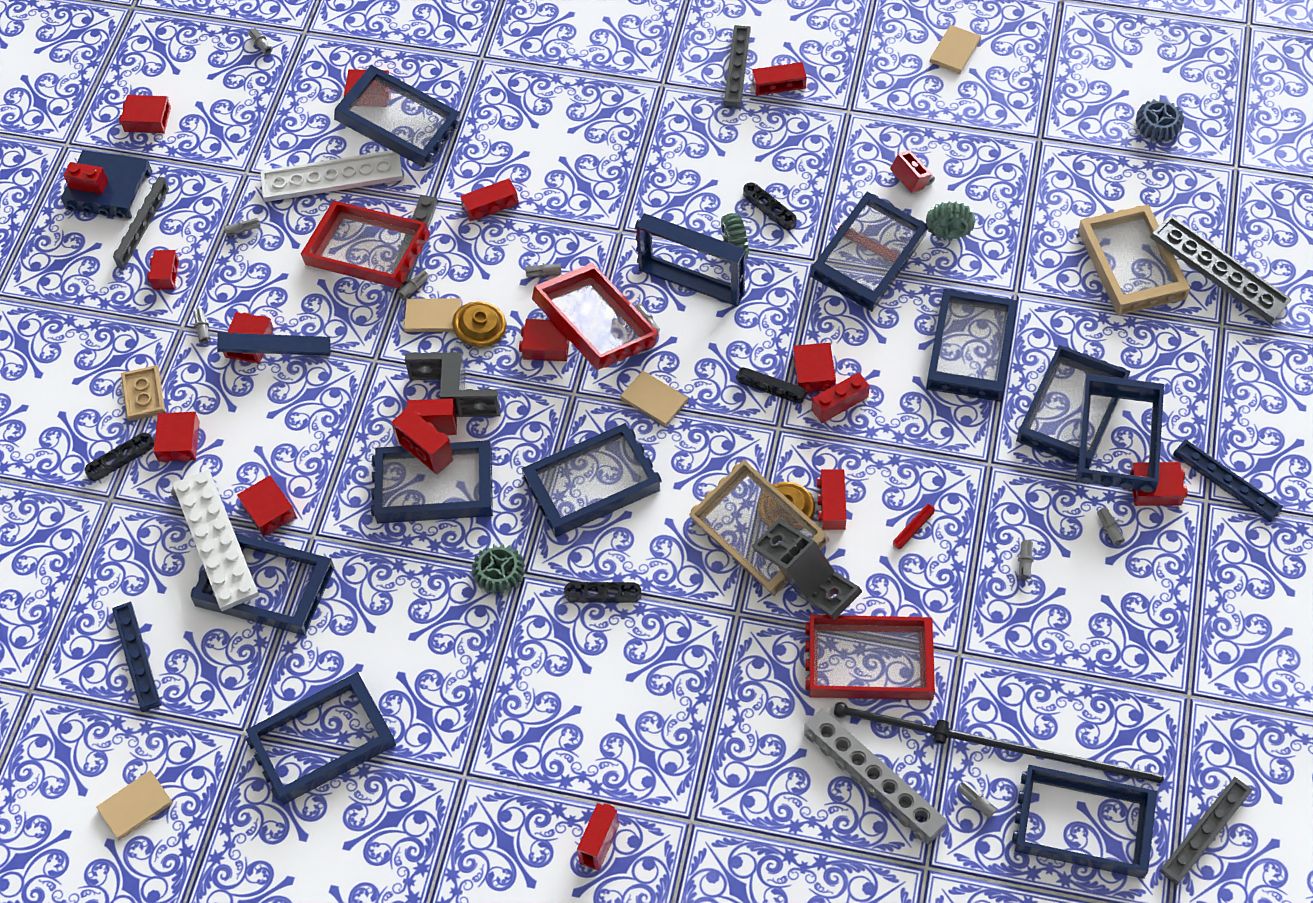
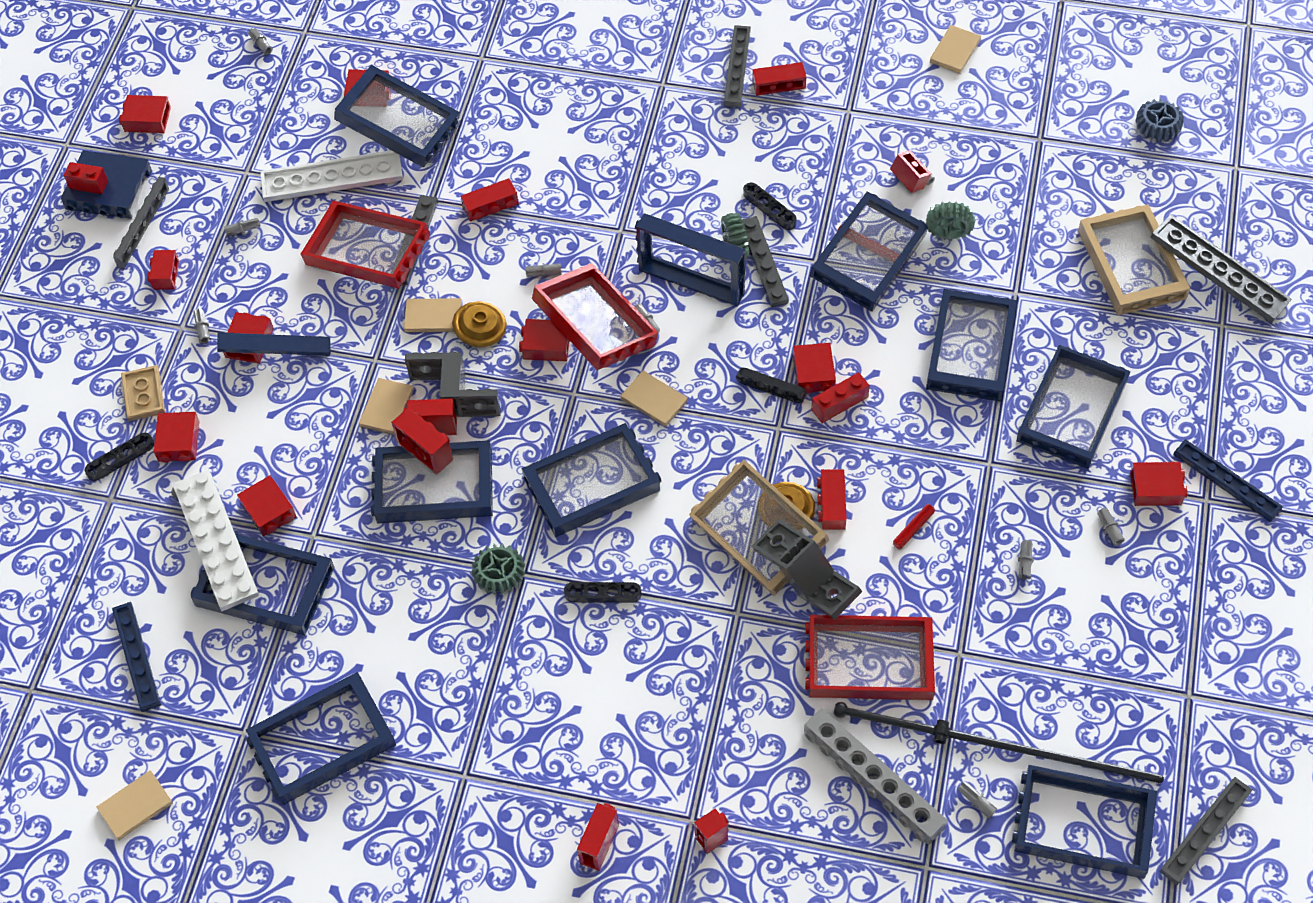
(385, 404): none -> tan tile
(413, 285): light grey axle -> none
(711, 830): none -> red brick
(765, 263): none -> dark grey plate
(1129, 390): dark blue window -> none

